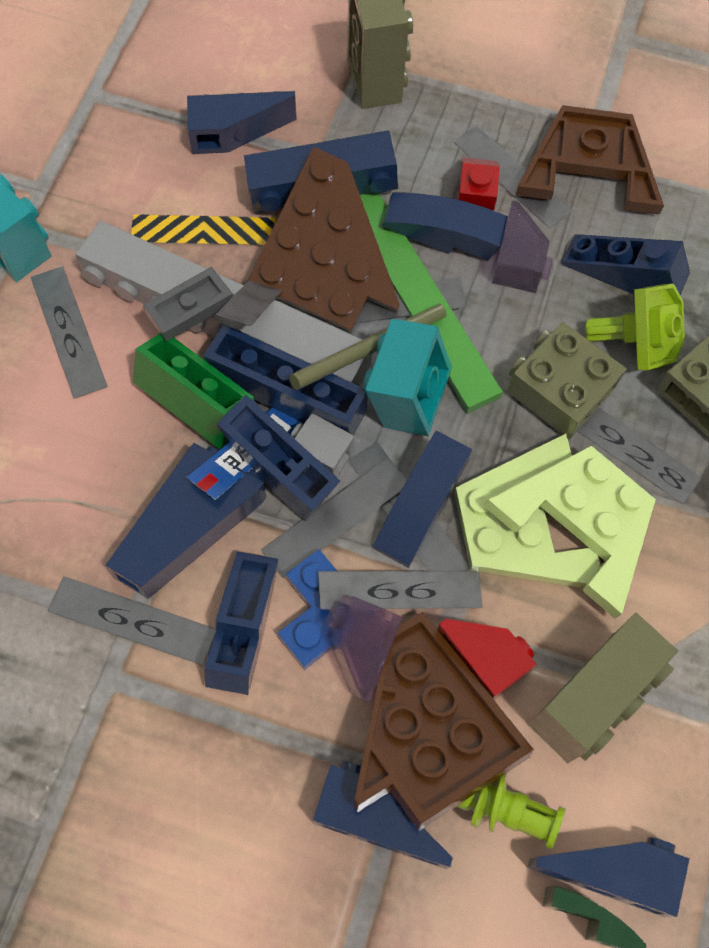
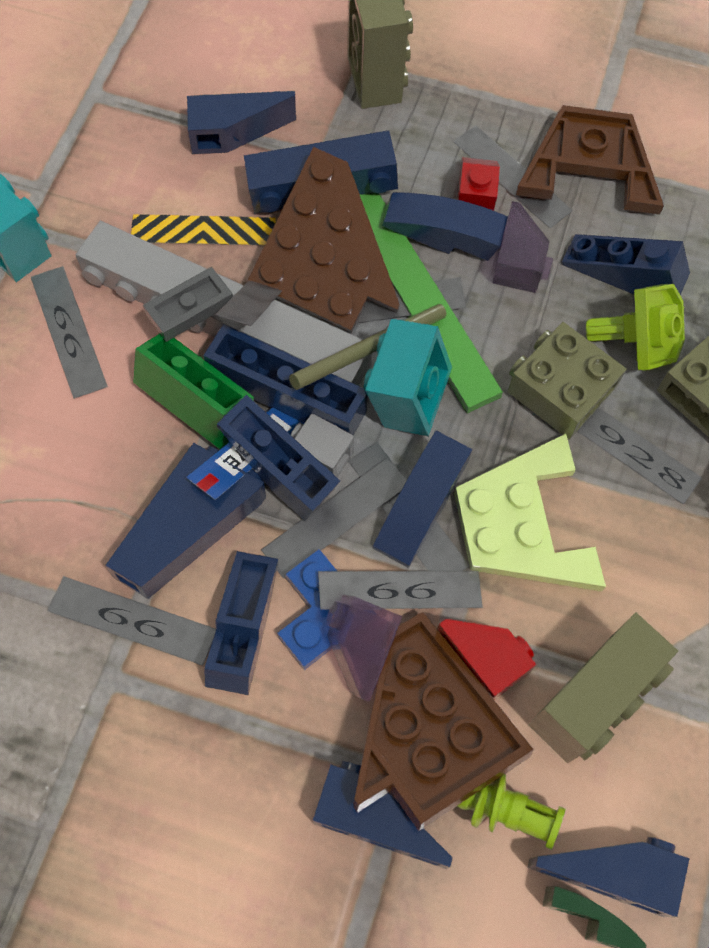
(597, 507): yellowish green wing -> none

